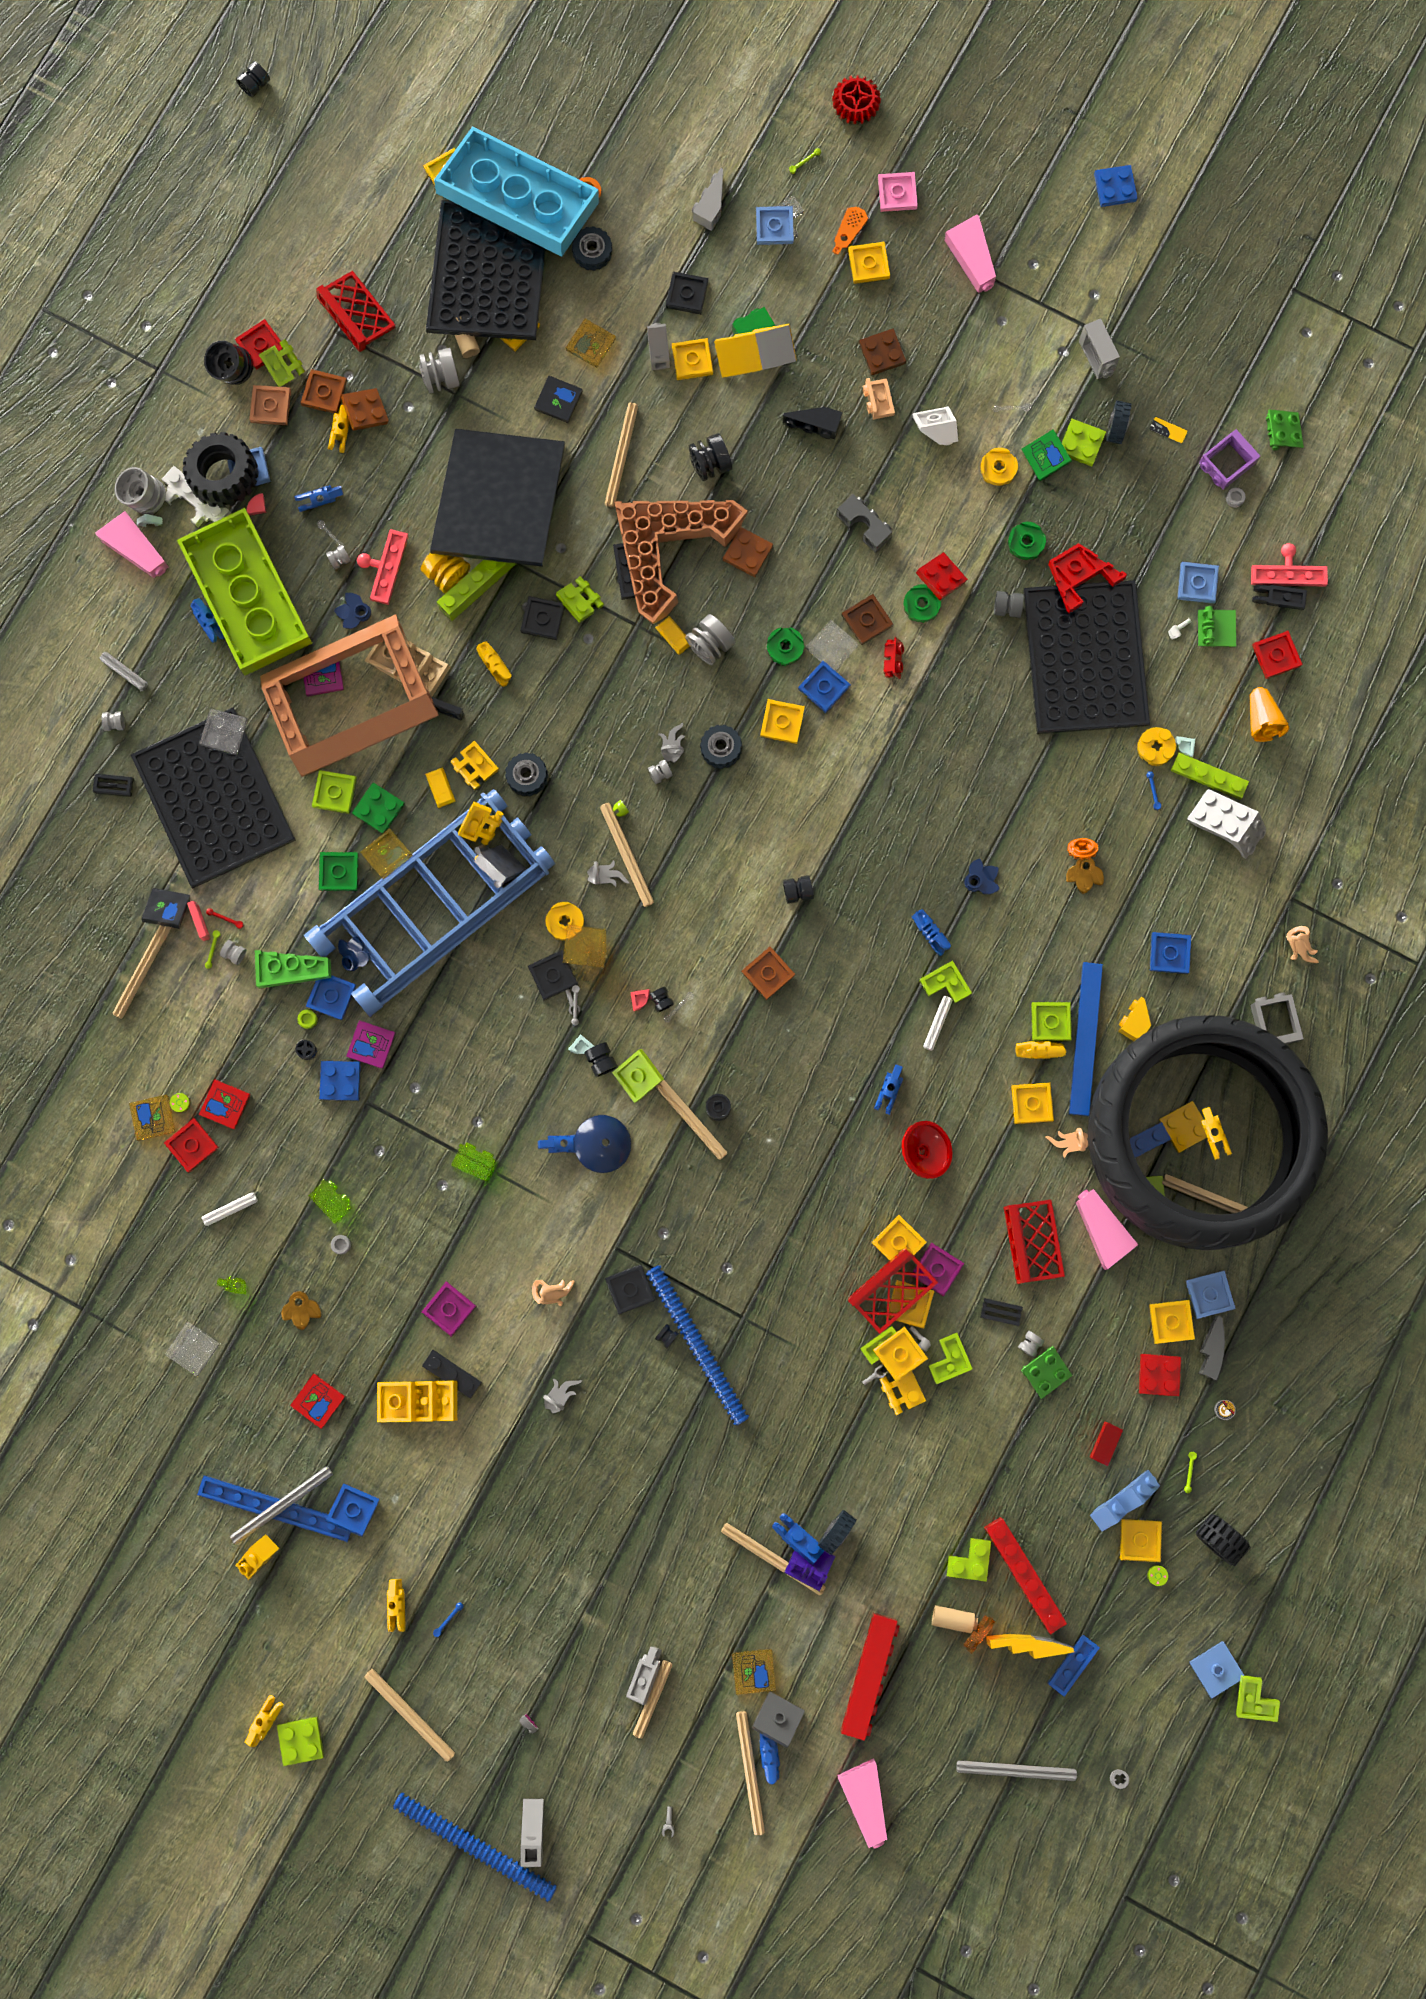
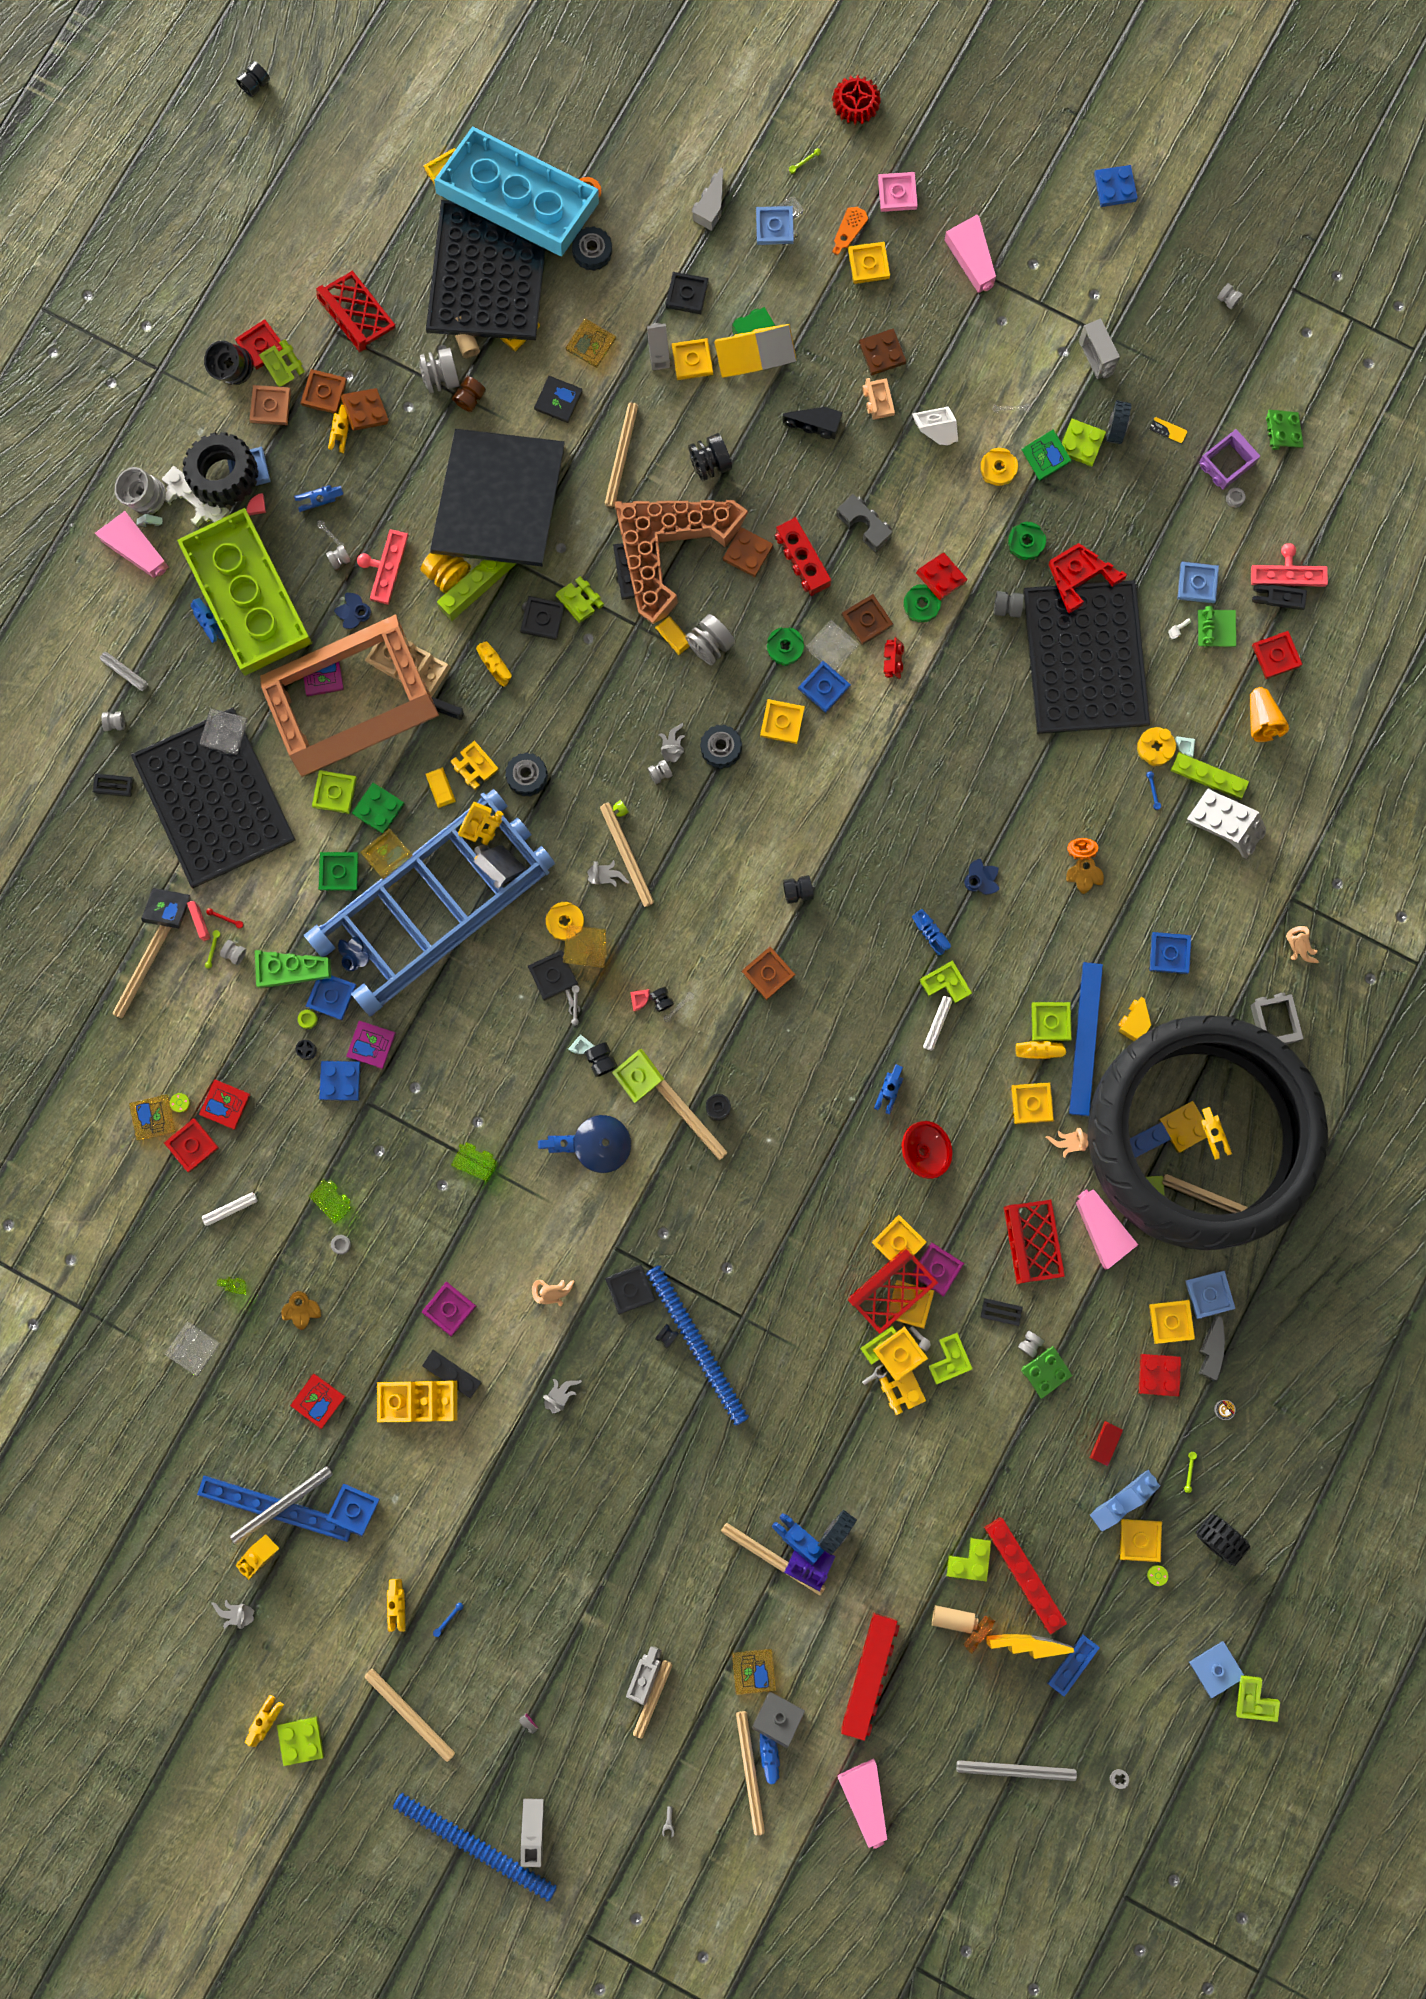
(239, 1615): none -> light grey piece
(470, 392): none -> reddish brown wheel
(793, 530): none -> red brick
(1229, 296): none -> light grey wheel

